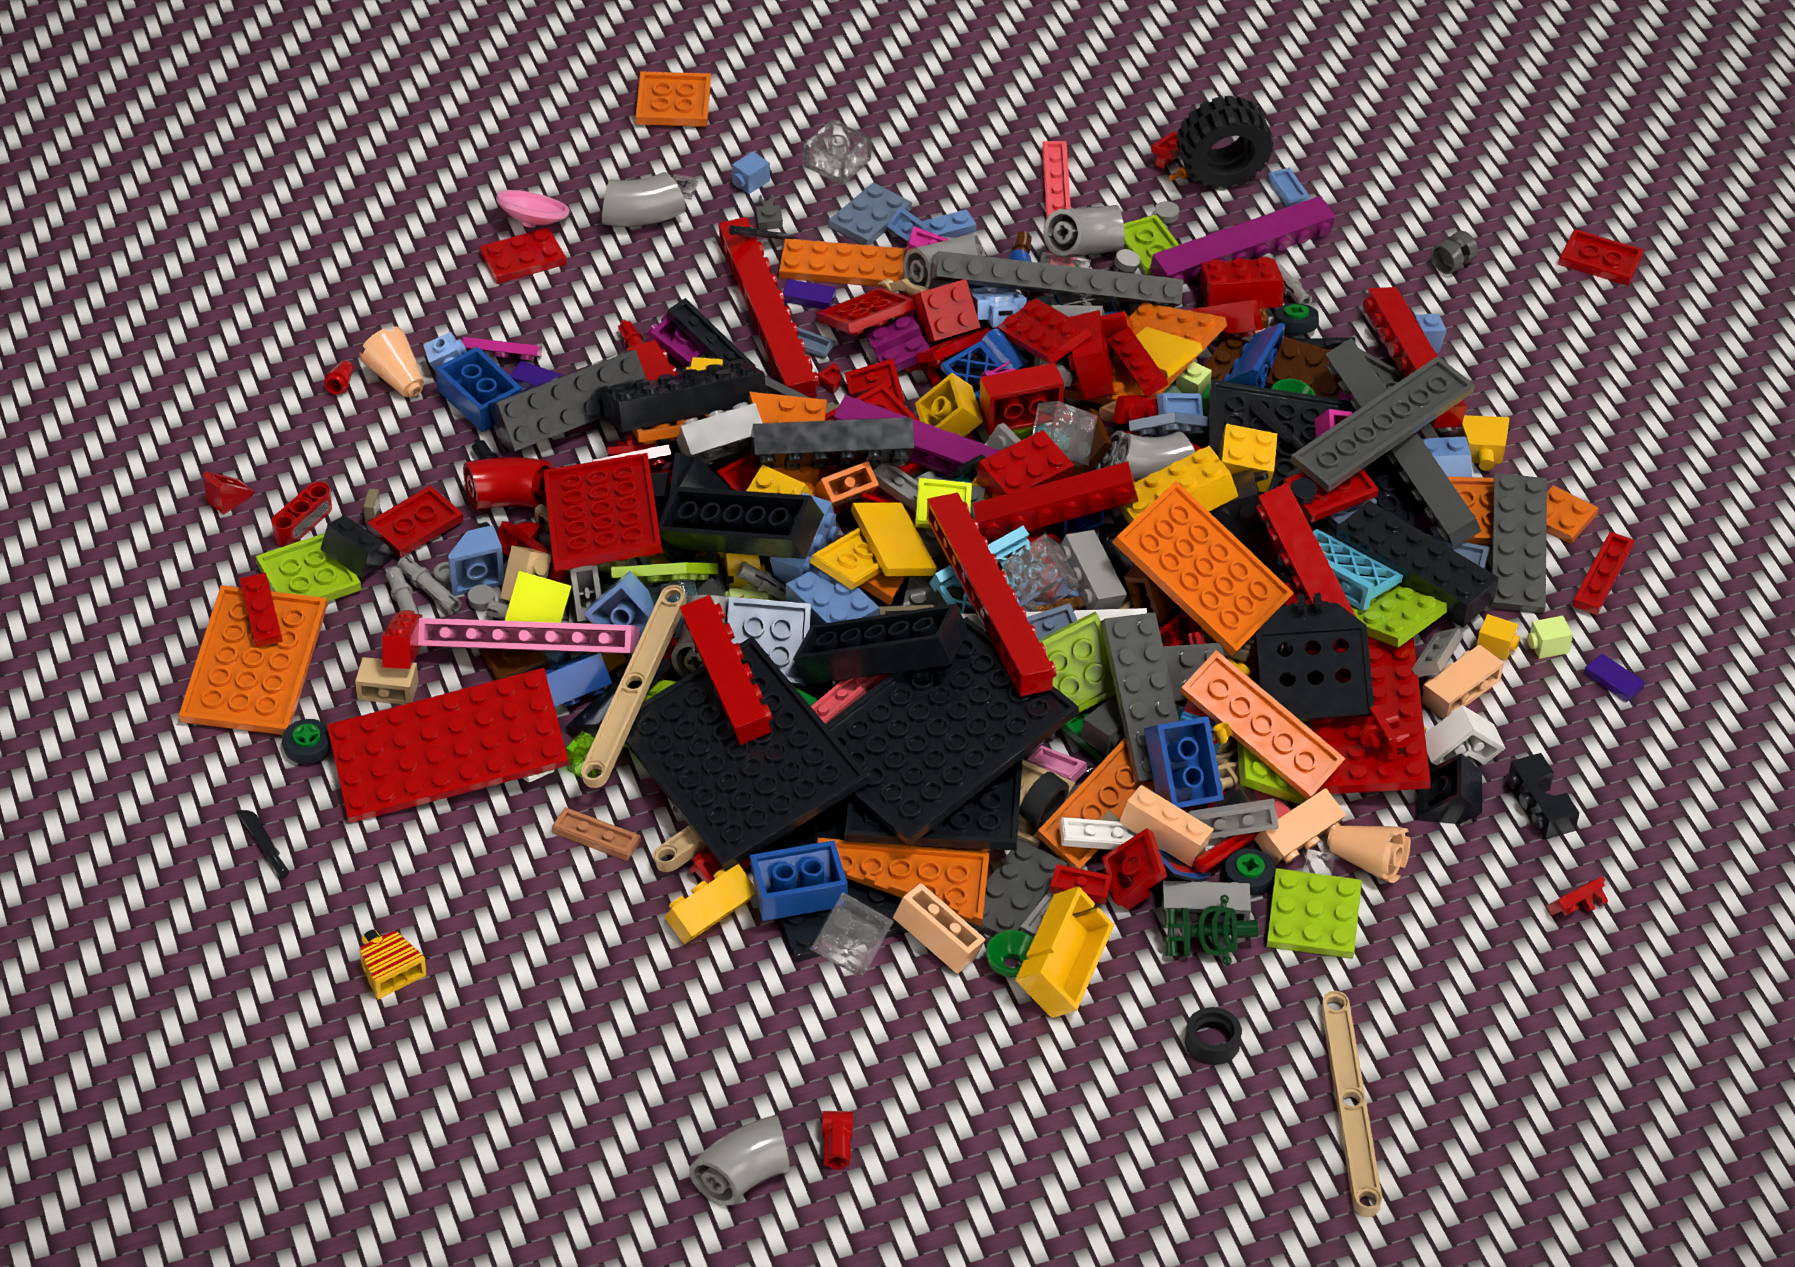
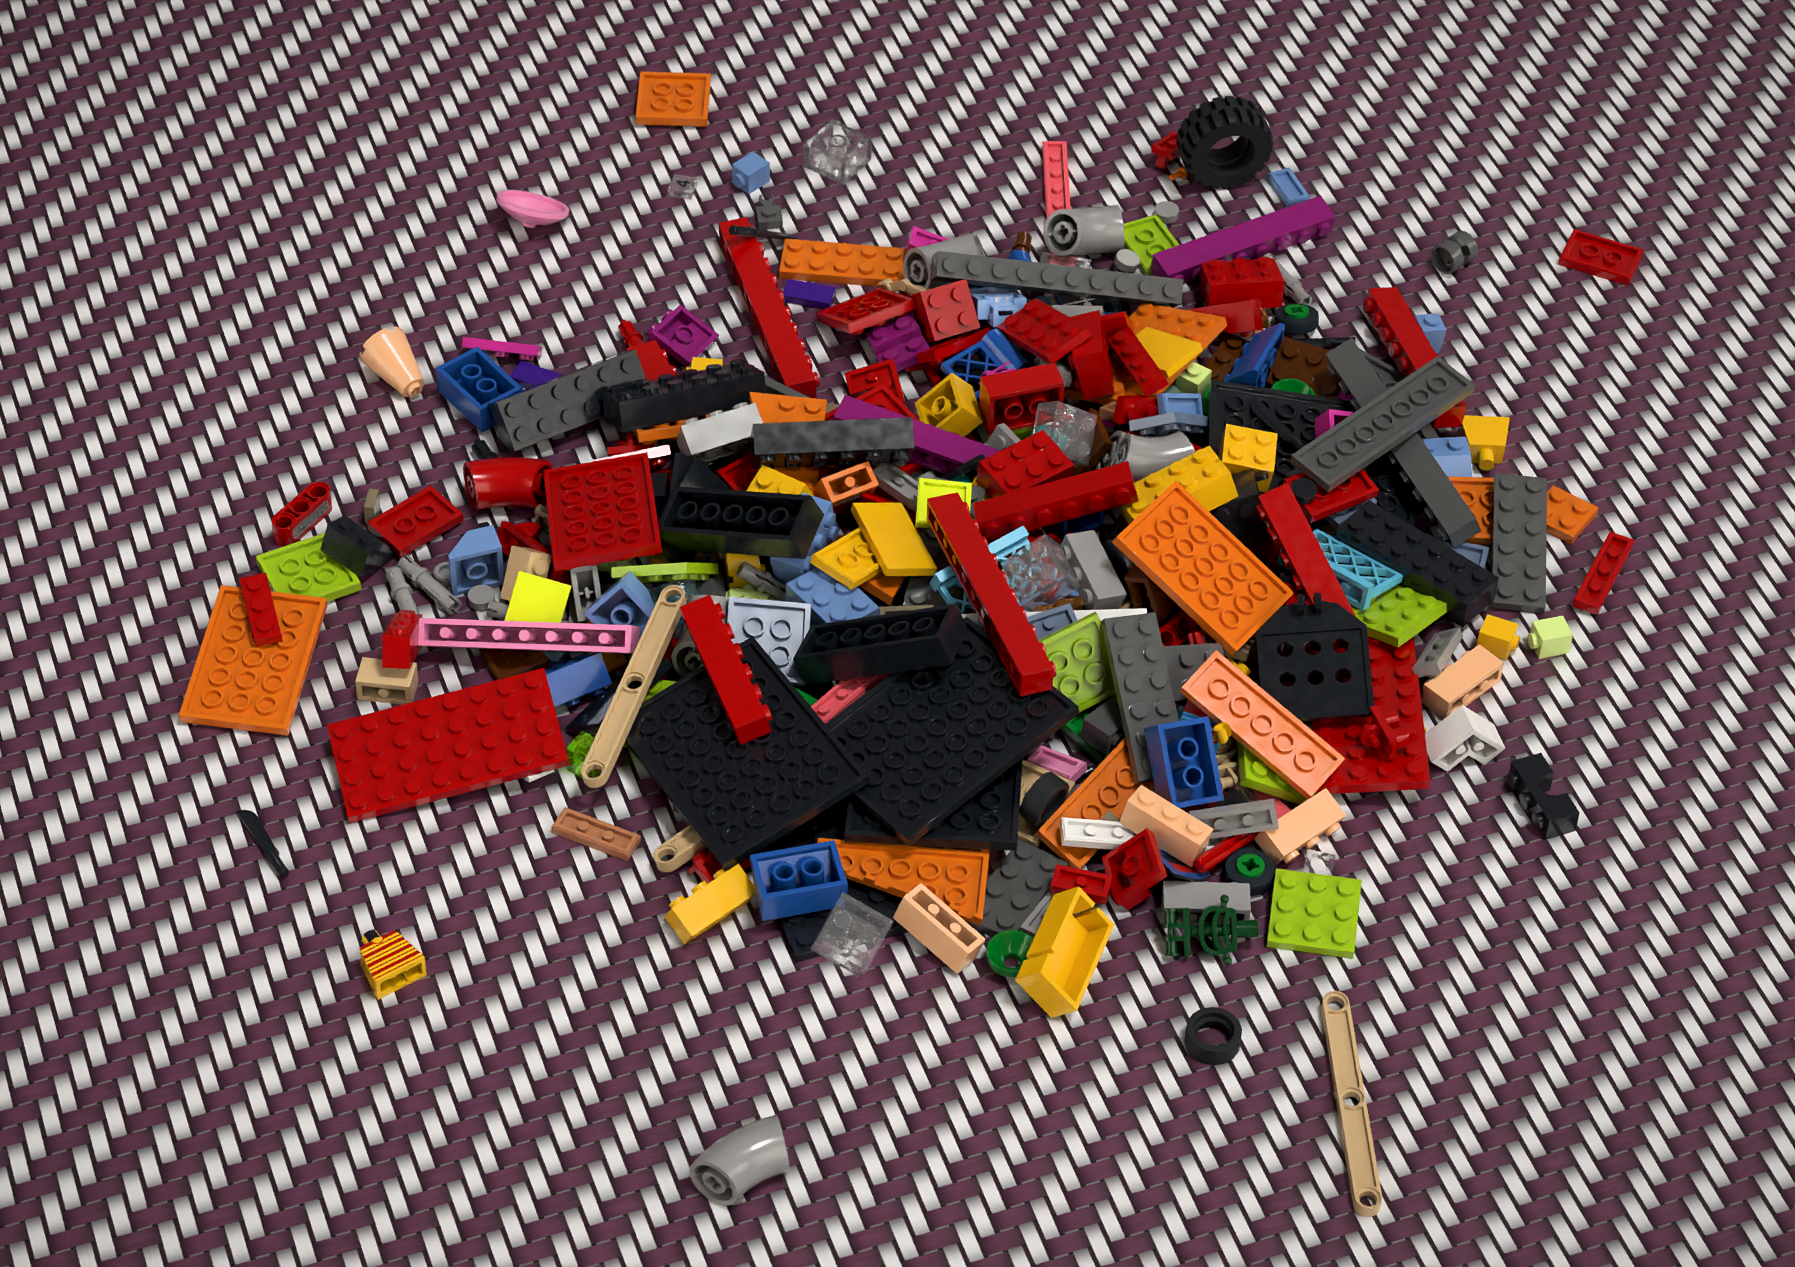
(225, 492): red slope -> none
(306, 741): black wheel -> none
(338, 379): red cone -> none
(443, 349): light blue brick -> none
(522, 255): red plate -> none
(642, 201): light grey brick -> none
(704, 333): black plate -> none
(816, 344): sand blue tile -> none
(830, 378): red tile -> none
(837, 1131): red piece -> none
(868, 214): sand blue plate -> none
(903, 222): medium blue plate -> none
(952, 224): medium blue plate -> none
(1372, 848): light nougat cone -> none
(1453, 792): black slope -> none
(1583, 894): red plate -> none
(1614, 677): dark purple tile -> none

